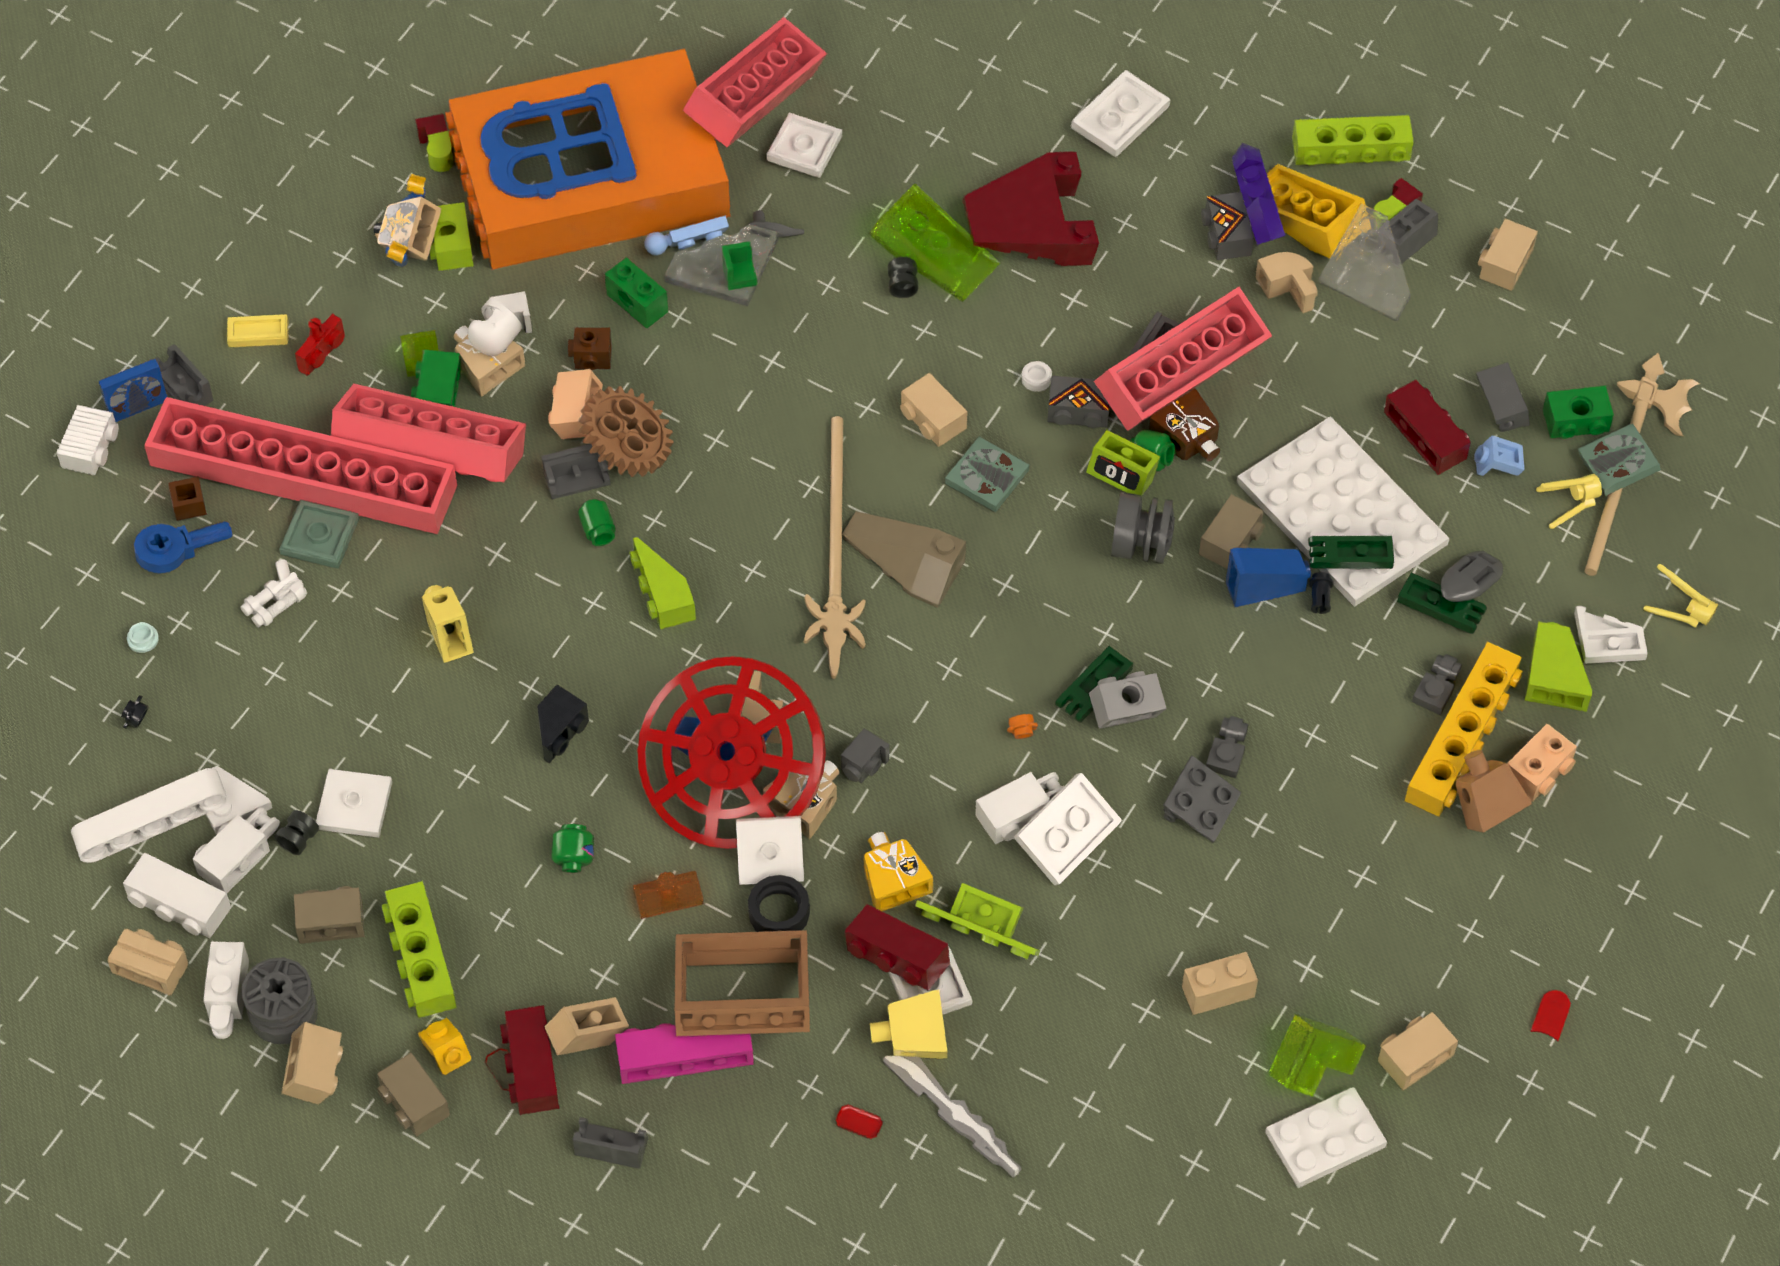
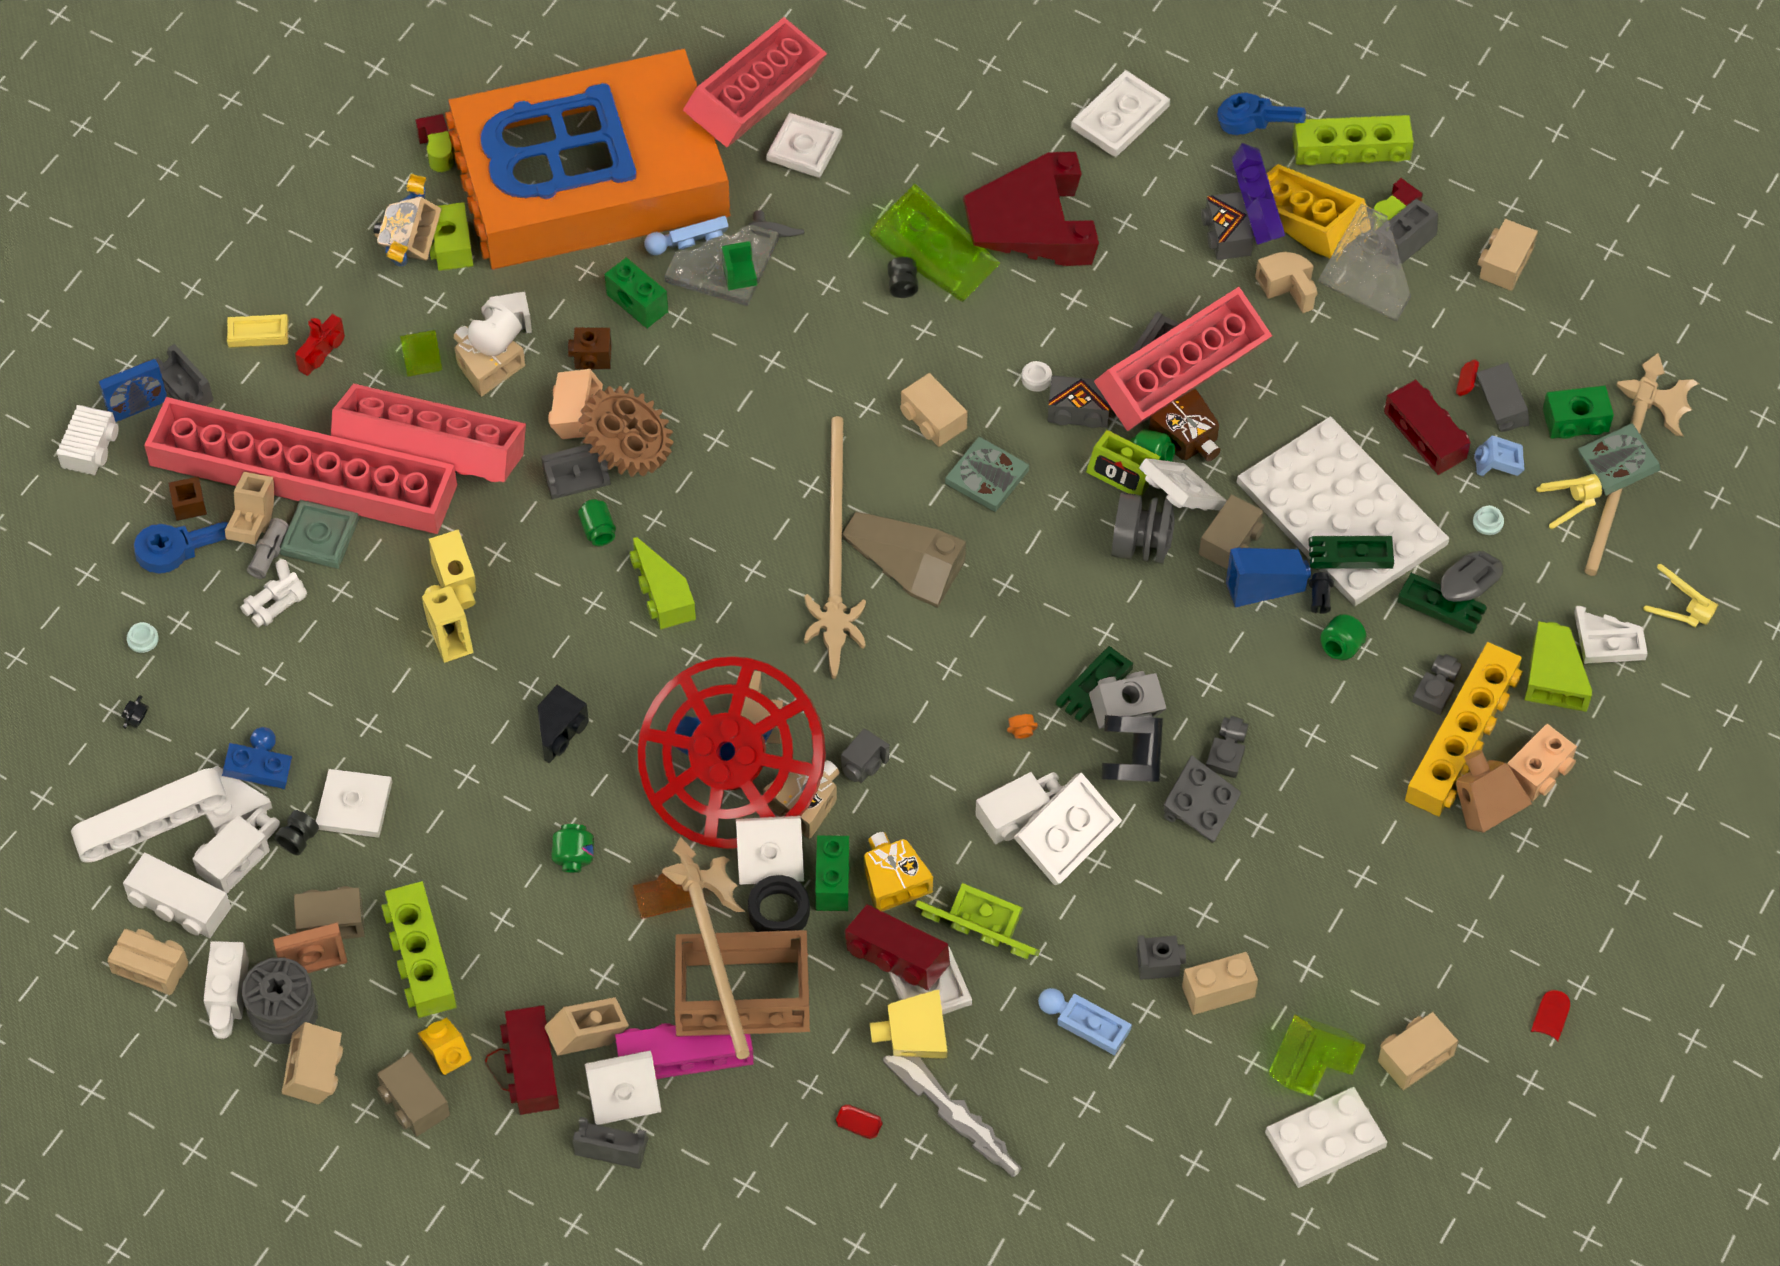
(252, 508): none -> tan brick
(258, 763): none -> blue plate
(267, 548): none -> light grey pin
(313, 948): none -> nougat plate
(438, 377): green brick -> none
(453, 566): none -> light yellow torso
(623, 1087): none -> white plate
(722, 886): none -> tan piece
(832, 873): none -> green brick
(1086, 1020): none -> light blue plate
(1146, 748): none -> black connector
(1159, 957): none -> dark grey brick
(1181, 485): none -> white plate
(1248, 112): none -> blue piece
(1343, 637): none -> green head
(1467, 378): none -> red piece
(1488, 520): none -> light aqua plate

